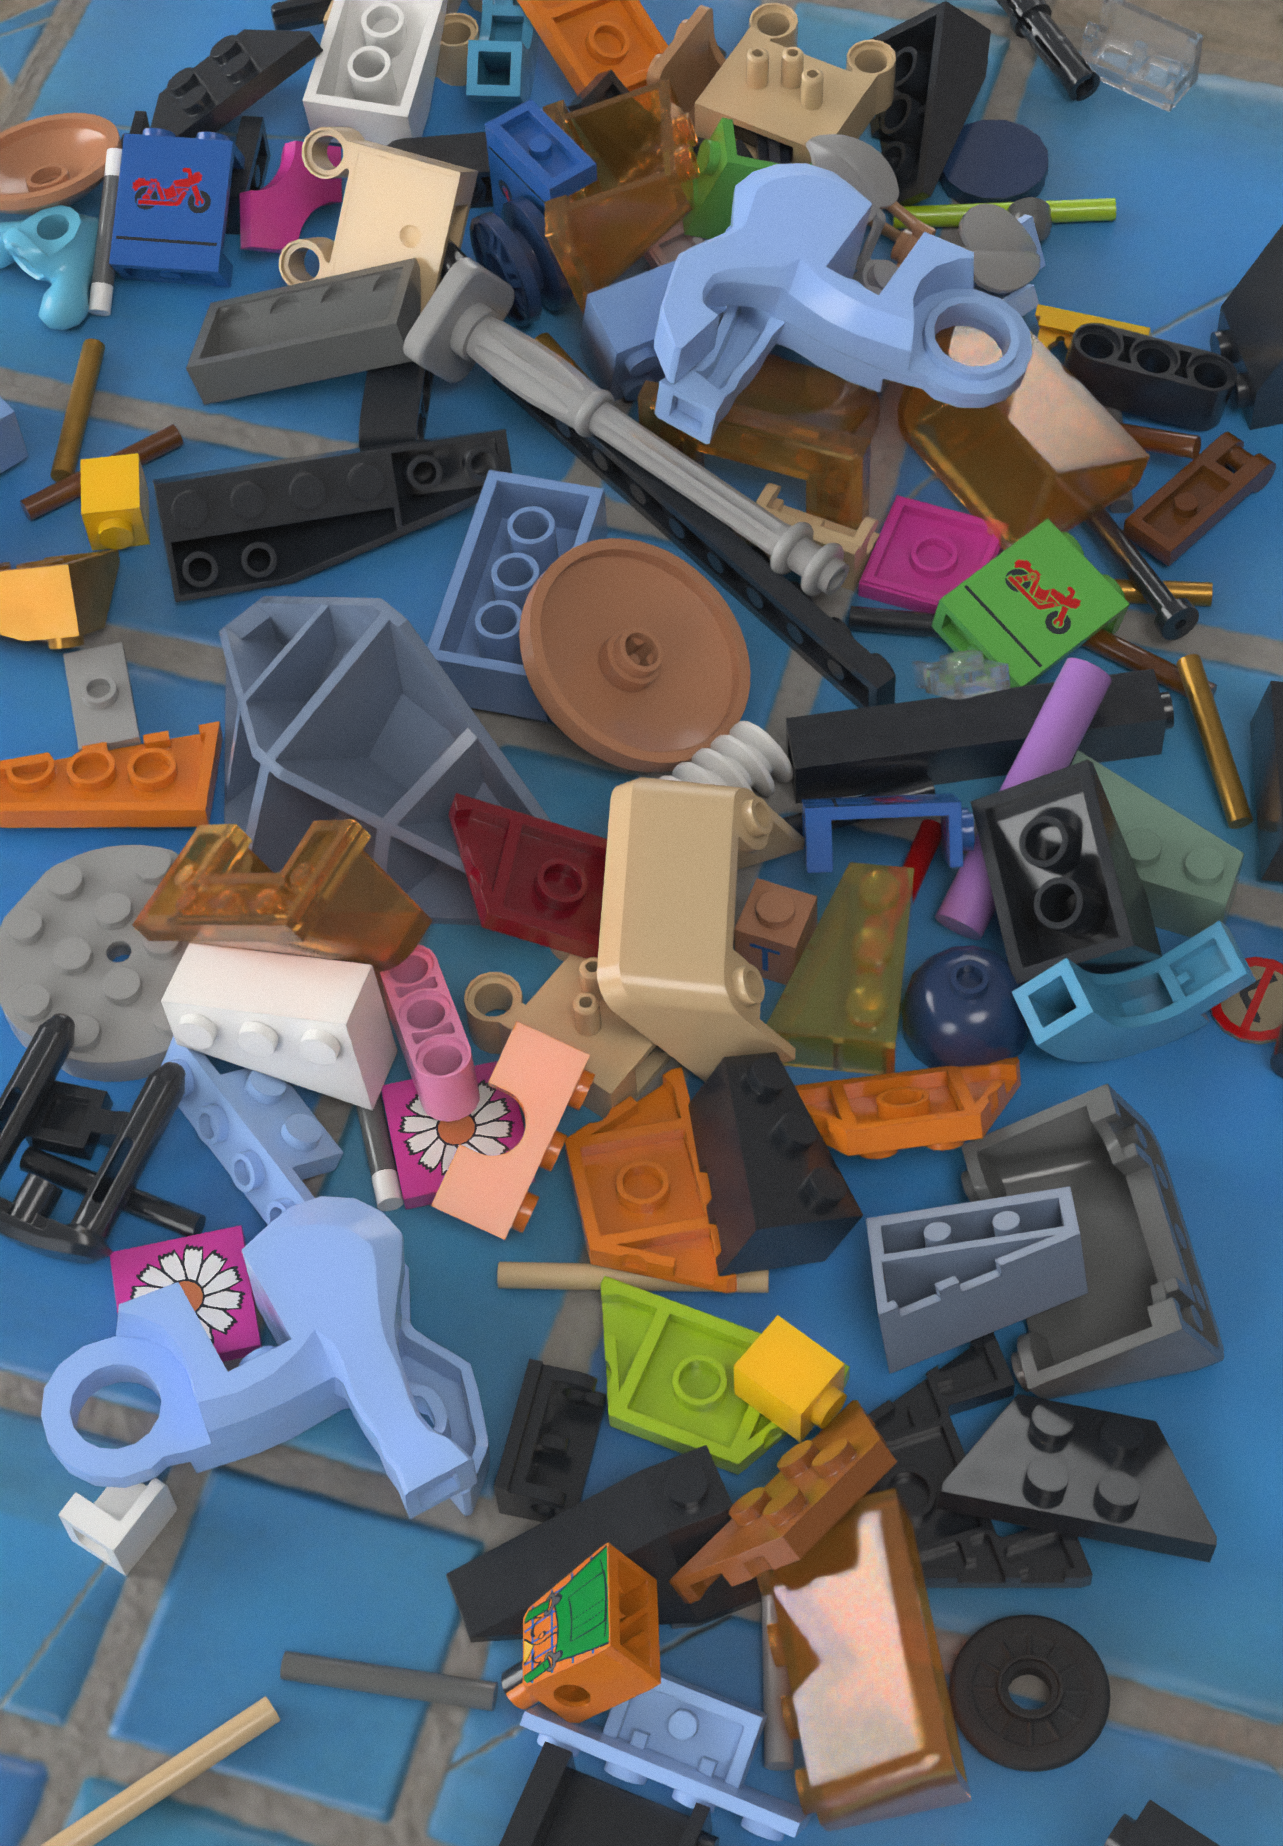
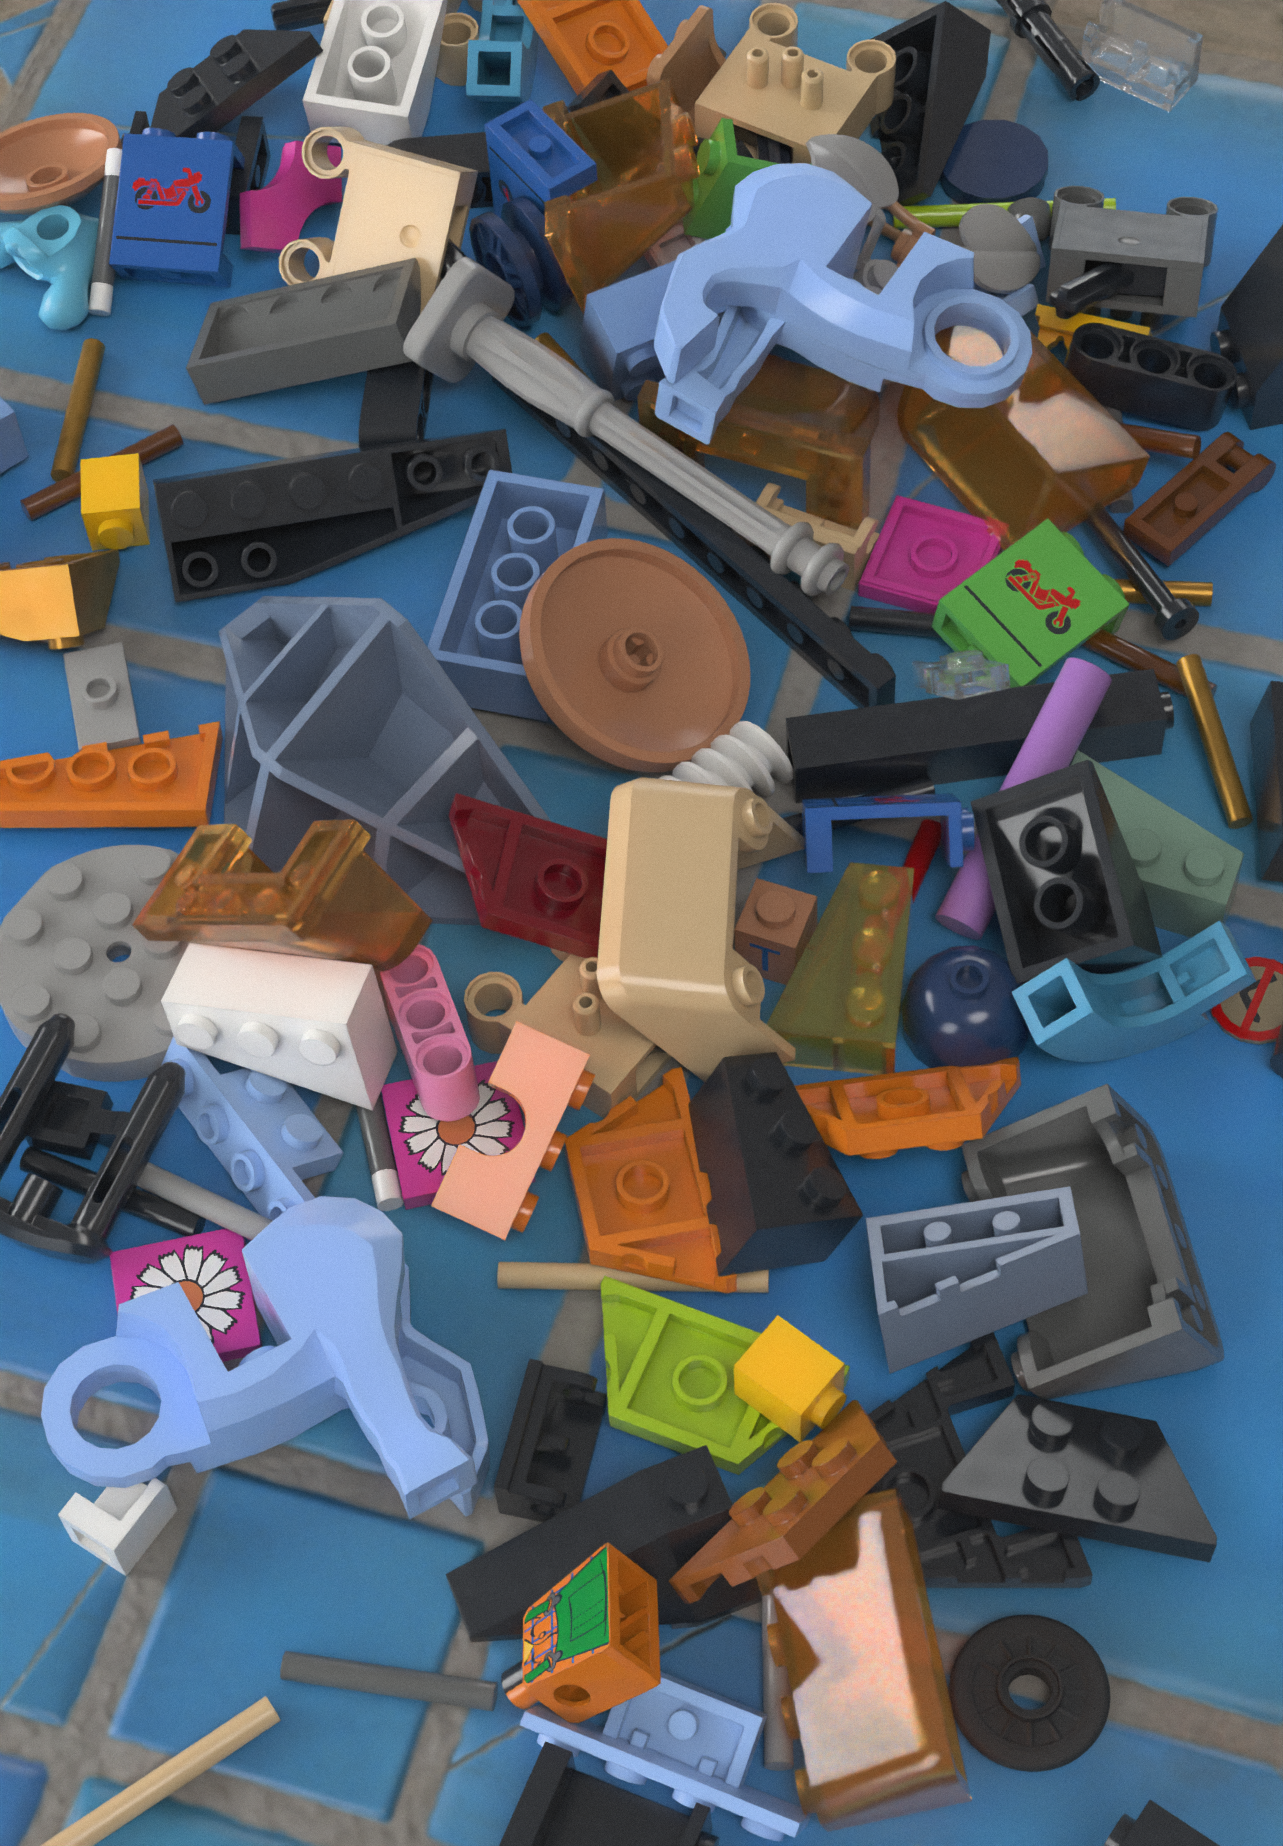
(202, 1202): none -> light grey bar
(1127, 257): none -> dark grey piece

